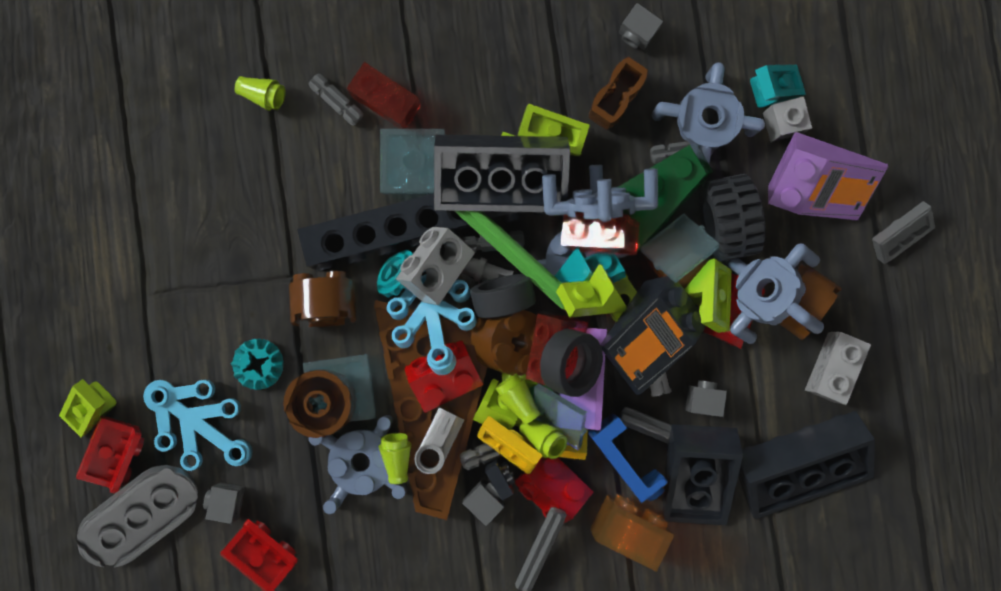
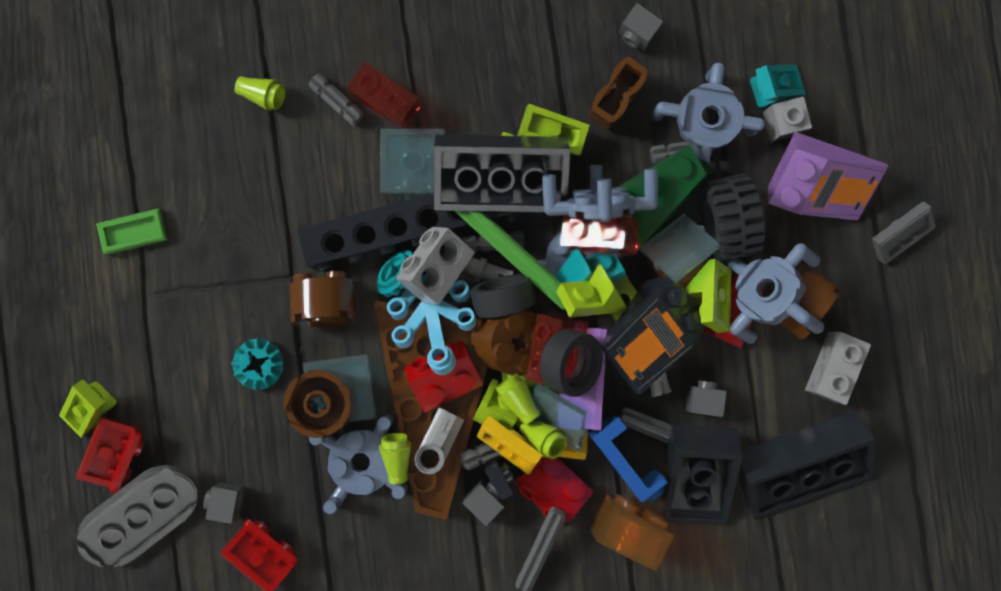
(132, 231): none -> bright green tile
(193, 420): medium azure plant -> none

